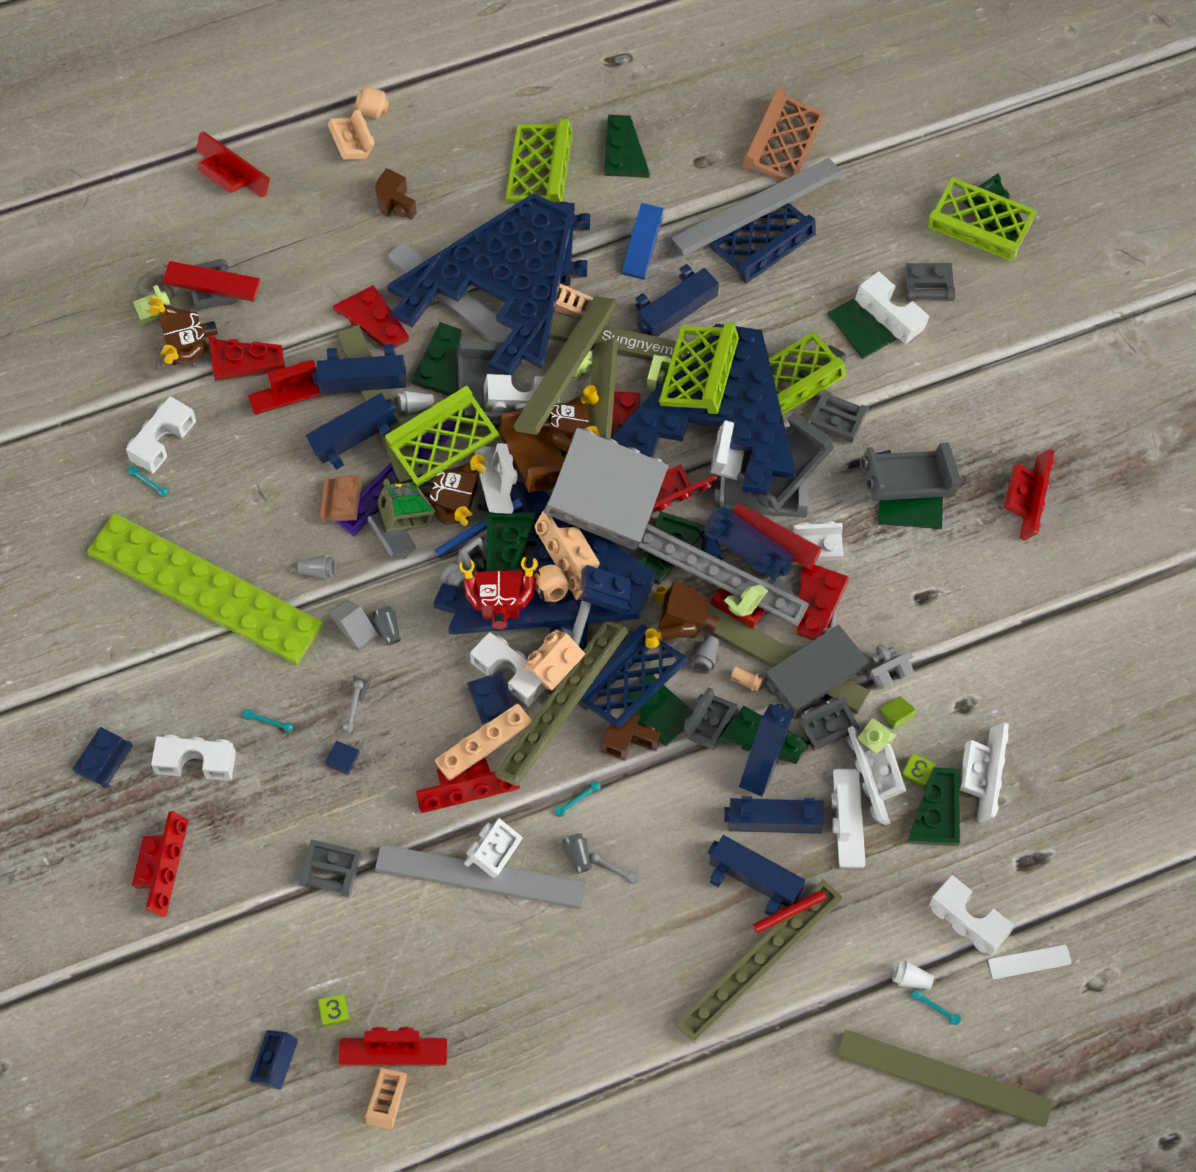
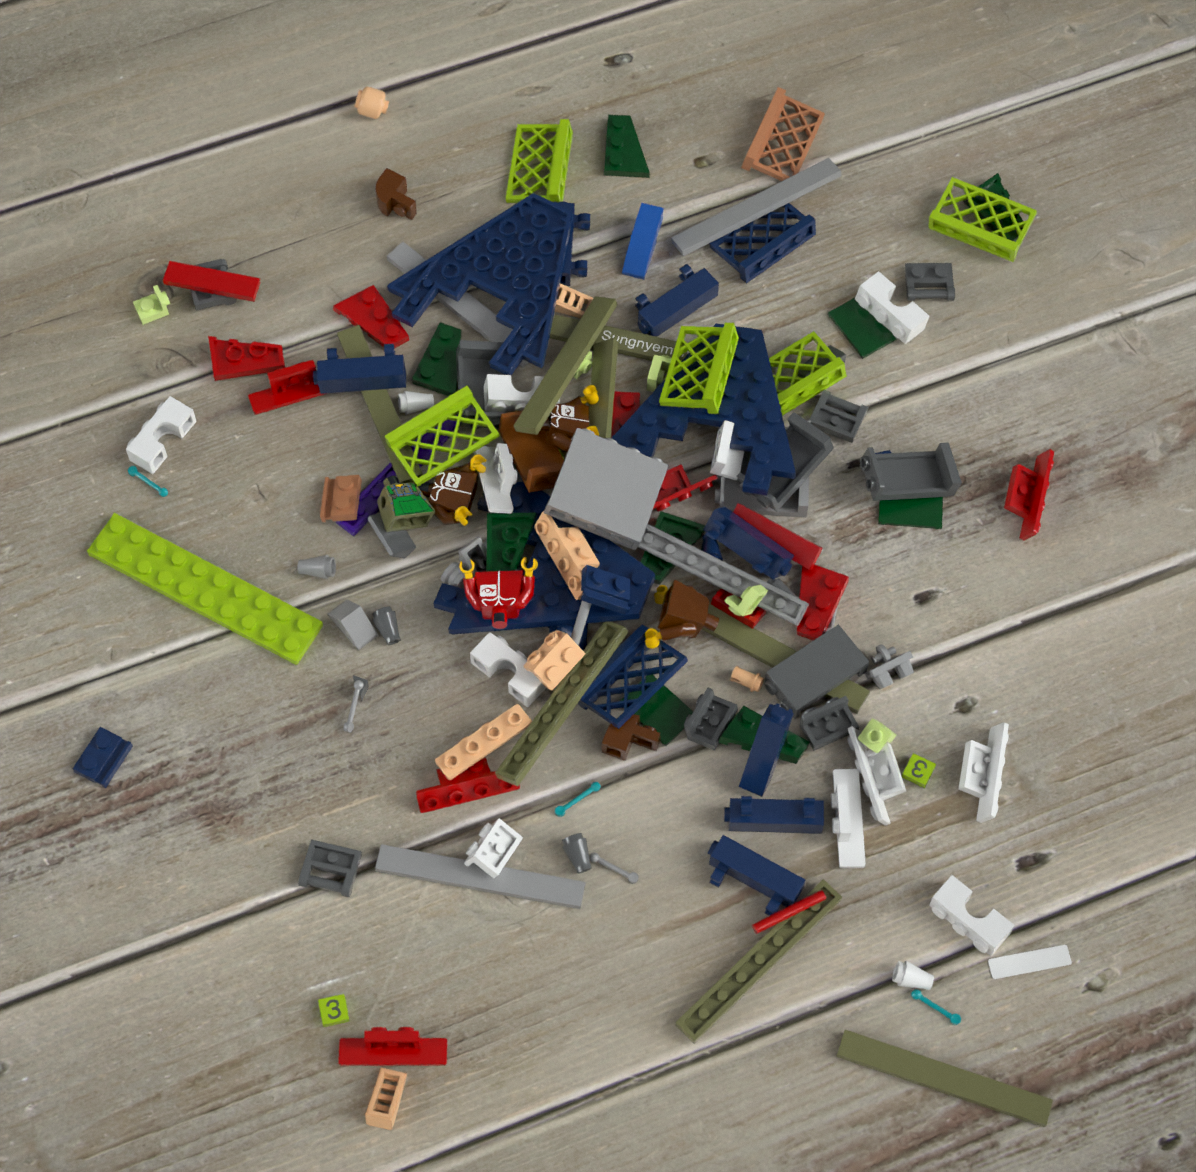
(159, 863): red bracket -> none
(173, 752): white arch -> none
(182, 332): reddish brown torso -> none
(228, 168): red bracket -> none
(248, 715): teal hinge -> none
(274, 1059): dark blue slope -> none
(342, 757): dark blue tile -> none
(352, 136): light nougat bracket -> none
(352, 428): dark blue brick -> none
(469, 533): blue bar -> none
(490, 696): dark blue plate -> none
(551, 583): light nougat head -> none
(705, 656): light grey cone -> none
(826, 535): white bracket -> none
(898, 712): lime slope -> none
(939, 810): dark green wing -> none

